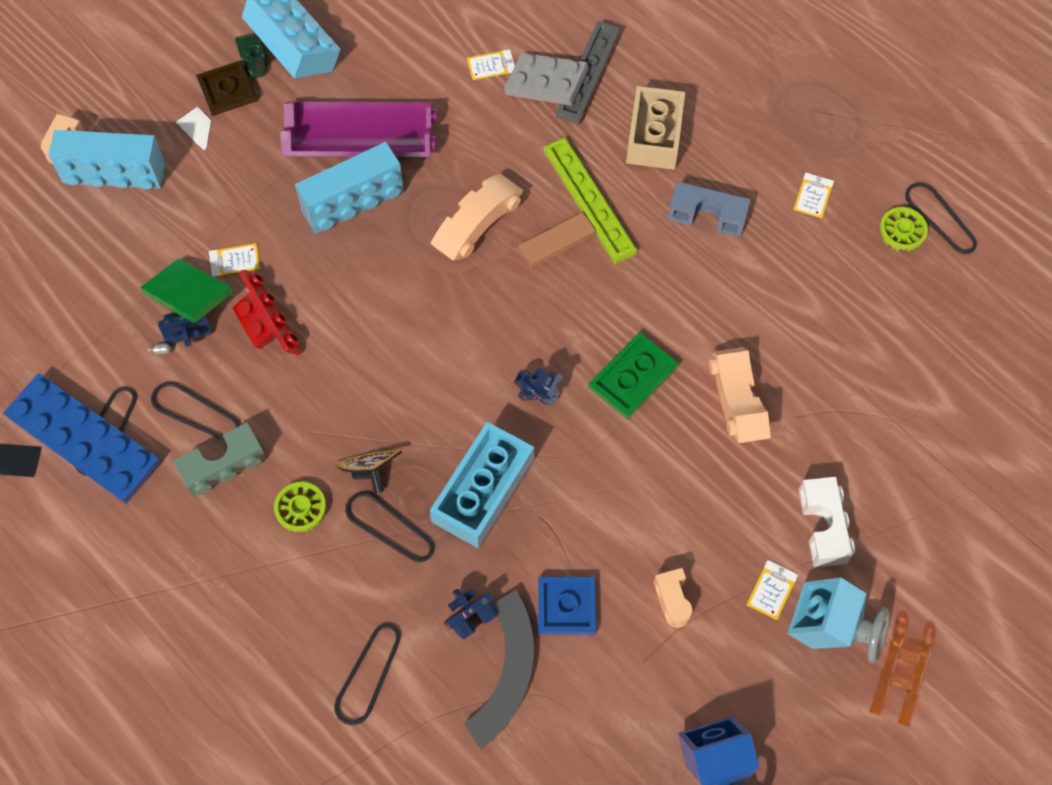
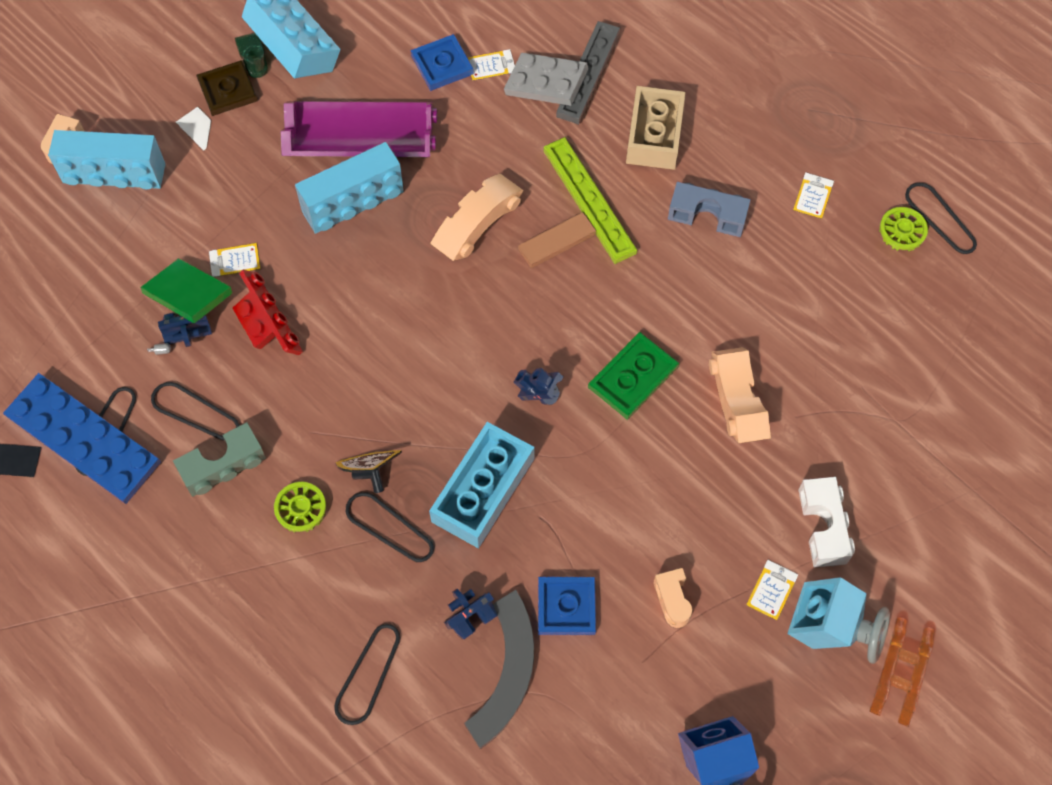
(442, 62): none -> blue tile

